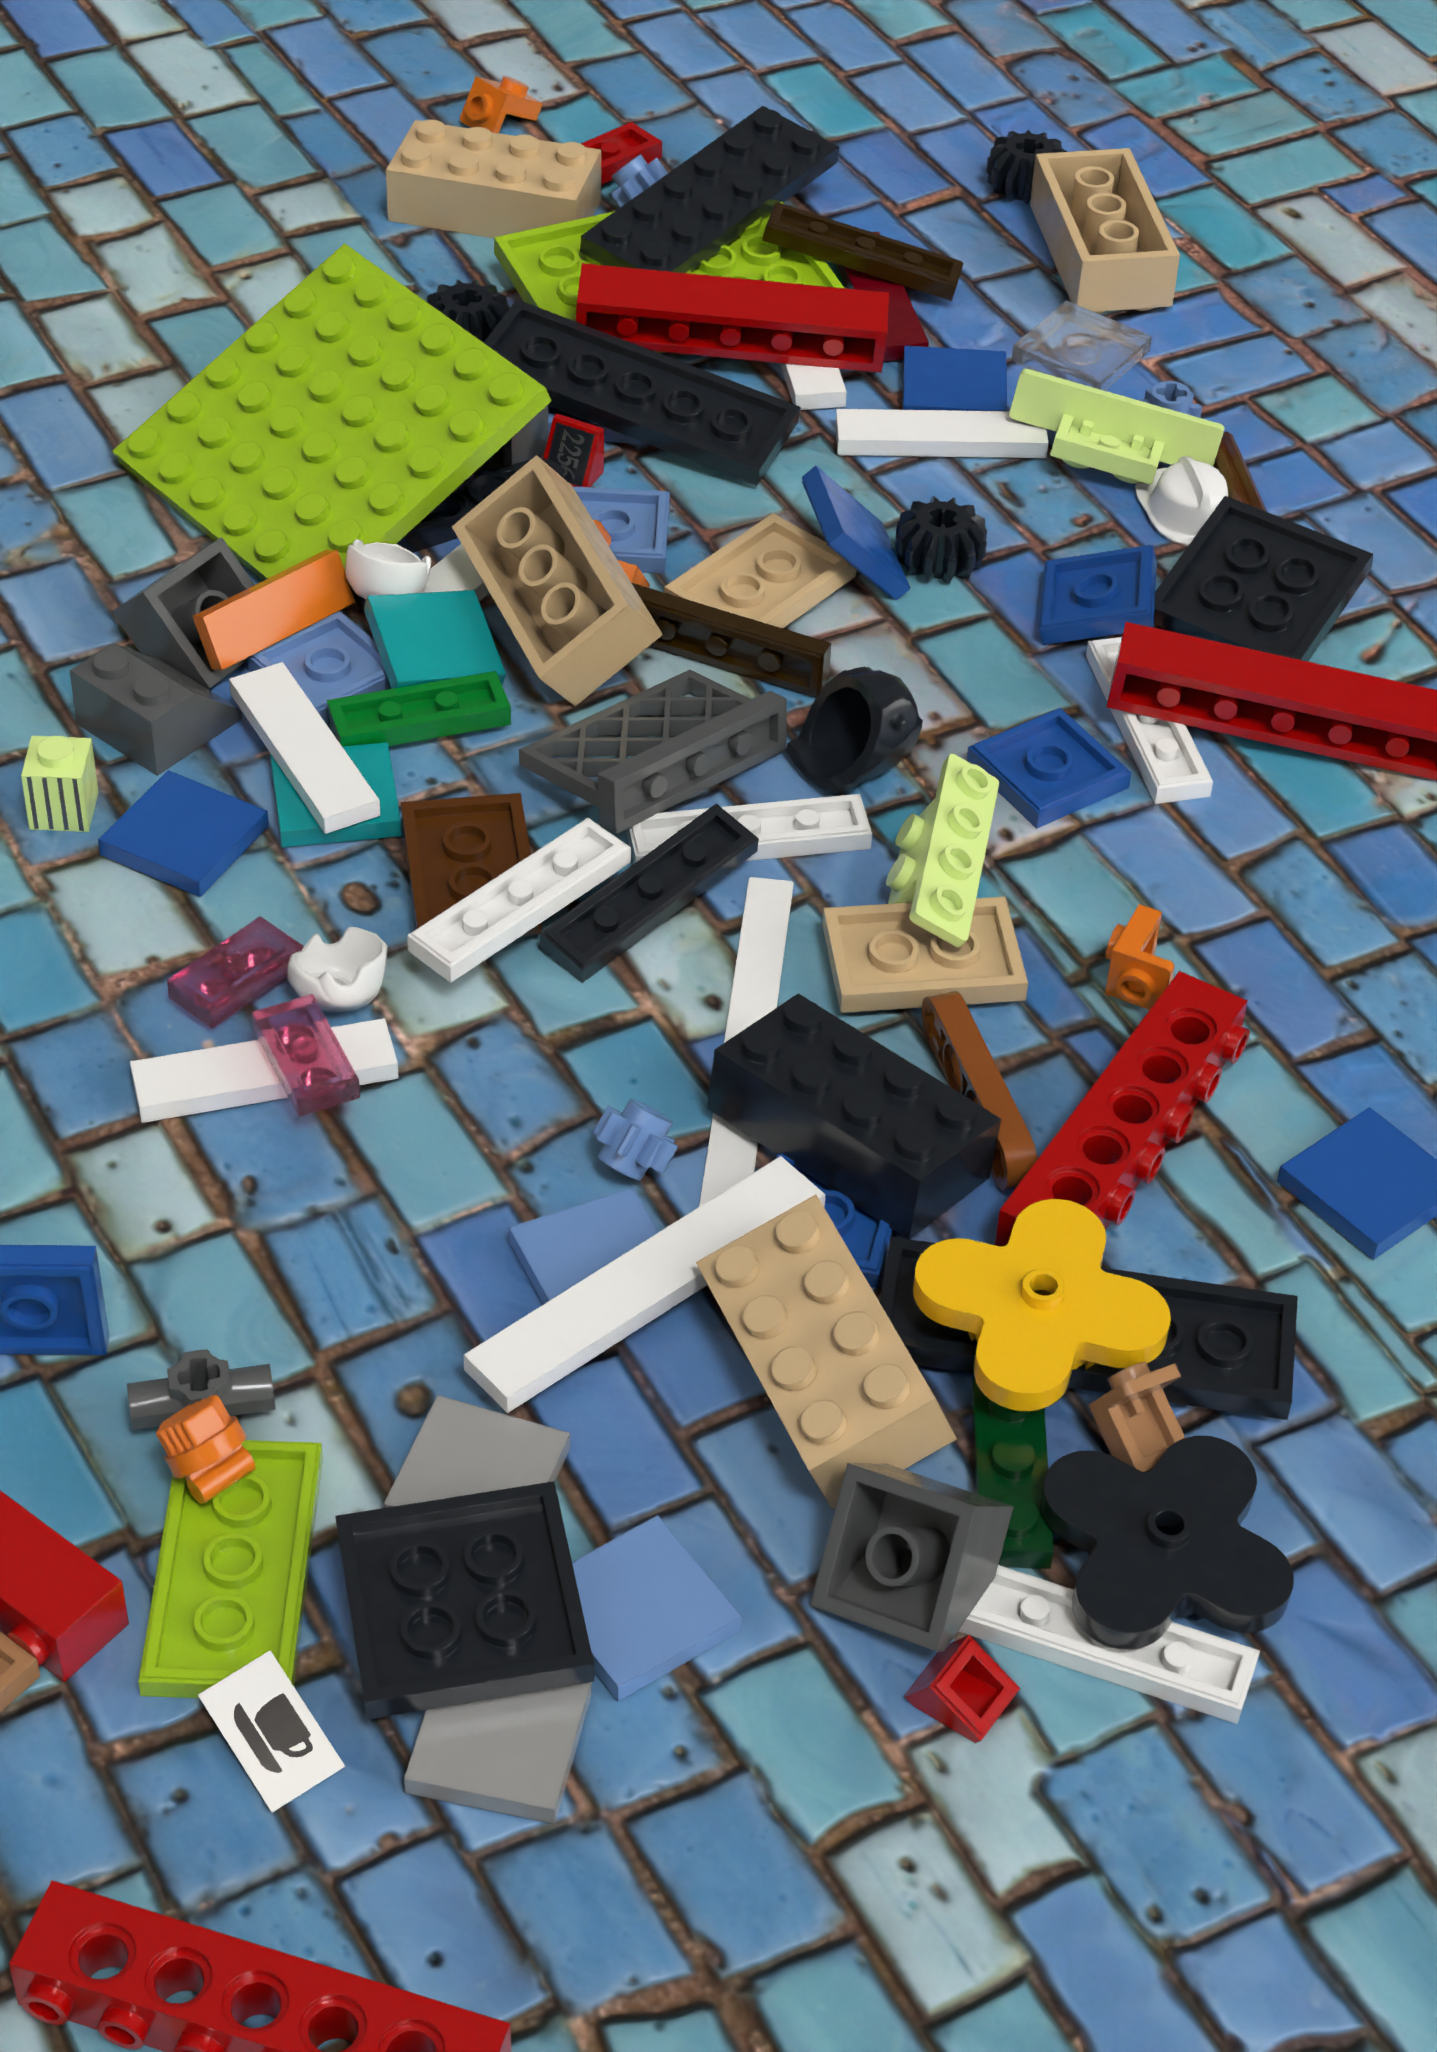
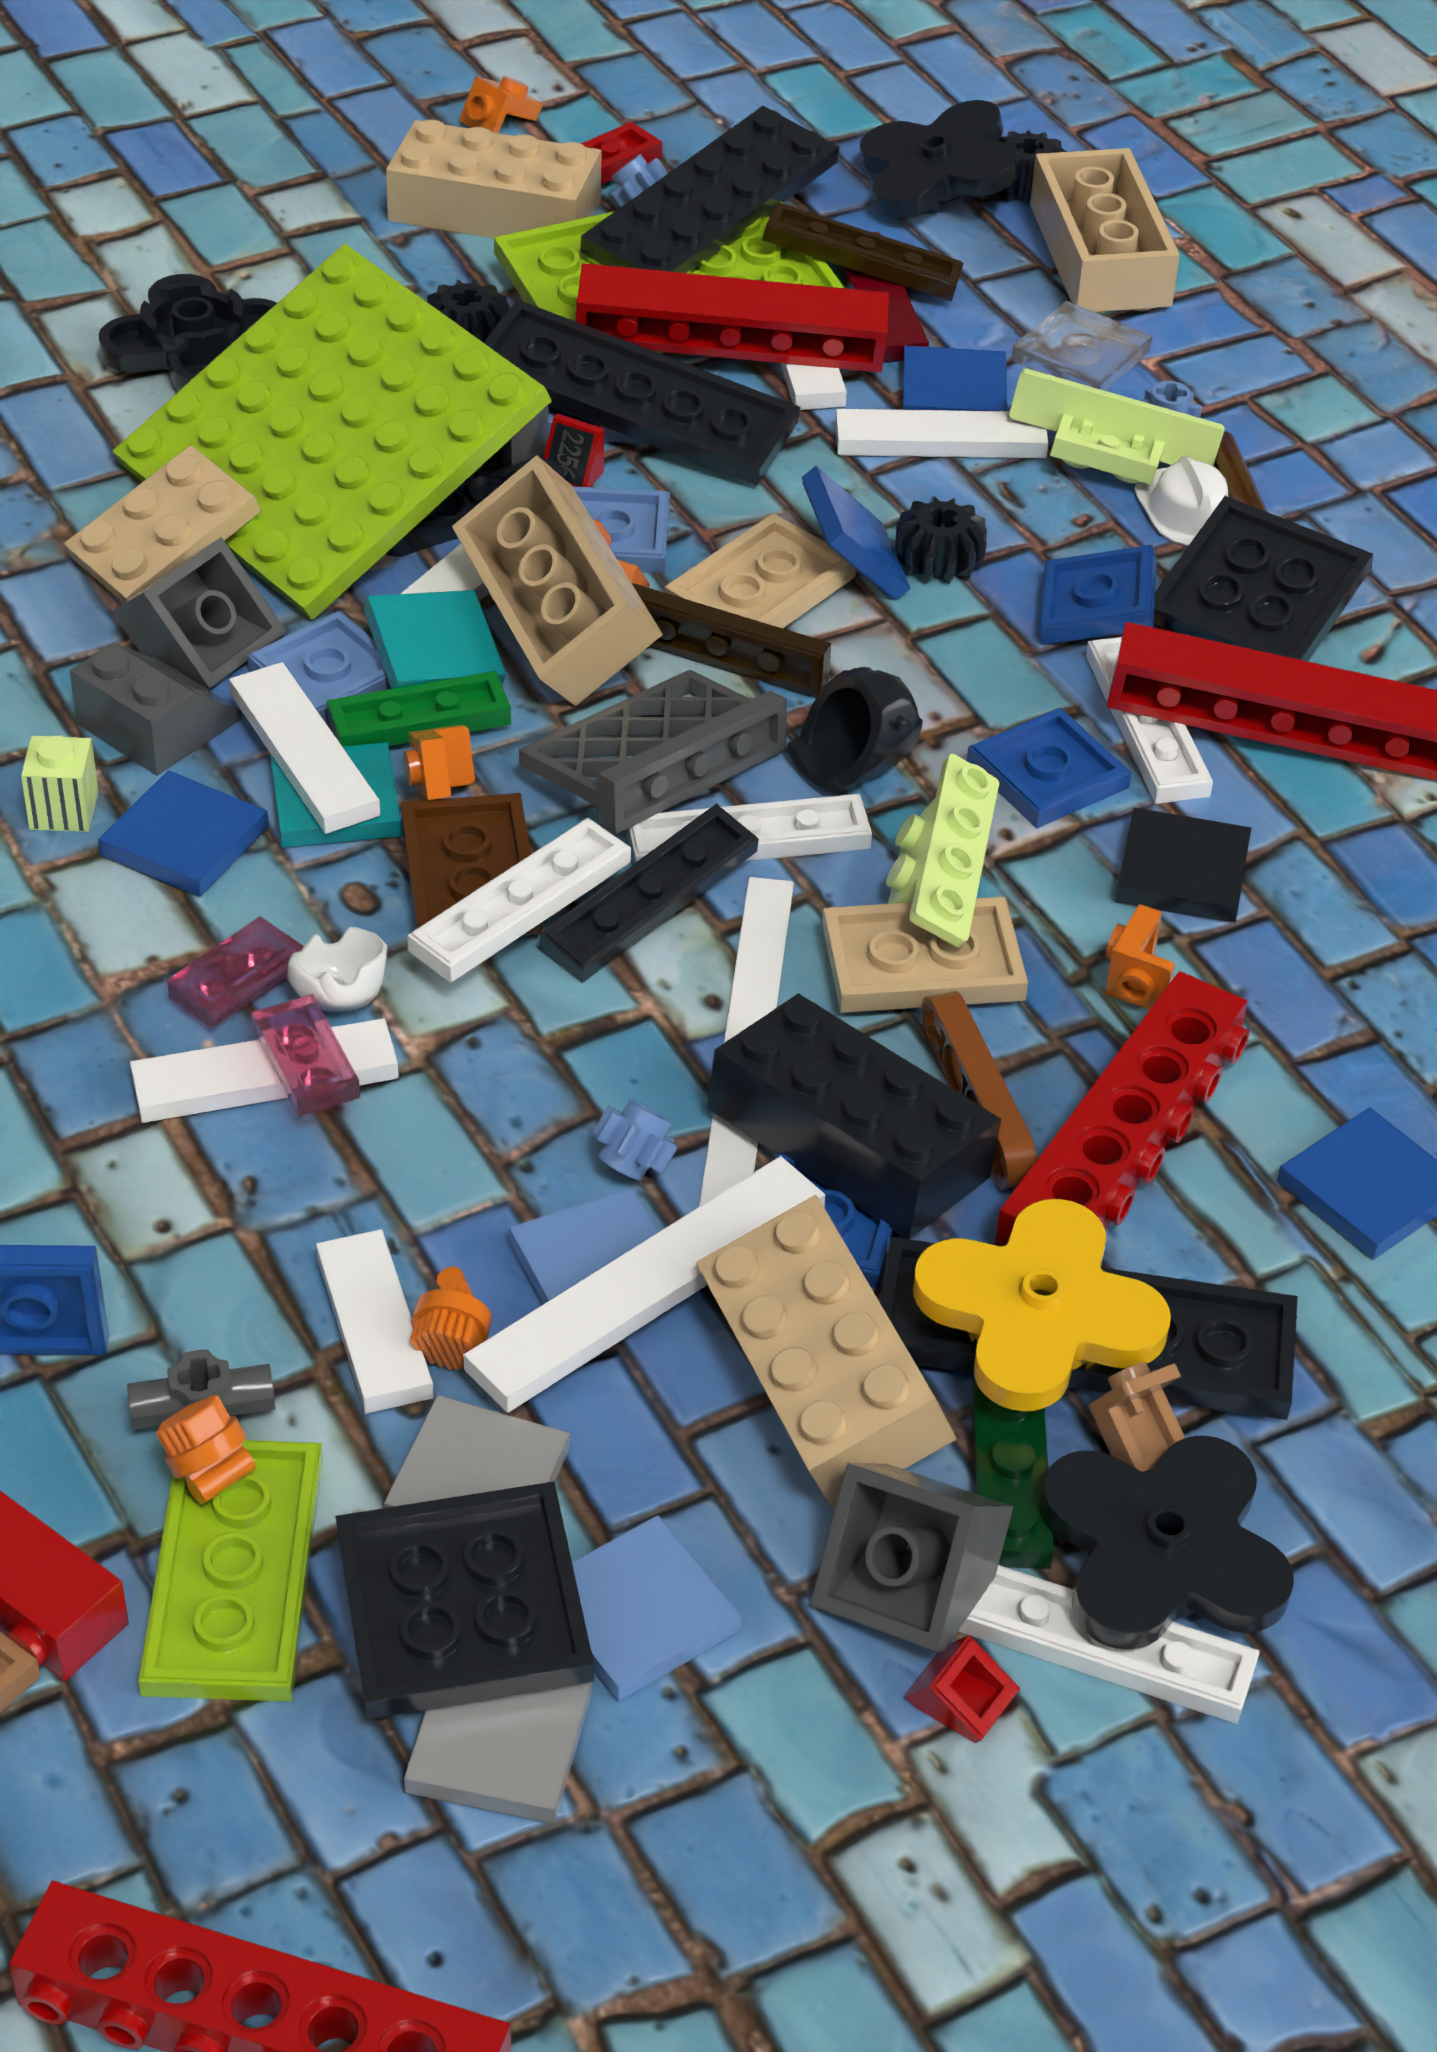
(162, 524): none -> tan plate
(179, 328): none -> black plant
(271, 1731): white sticker -> none
(273, 609): orange tile -> none
(373, 1321): none -> white tile
(385, 569): white hair -> none
(439, 761): none -> orange bracket
(449, 1321): none -> orange piece
(939, 160): none -> black plant
(1183, 864): none -> black tile

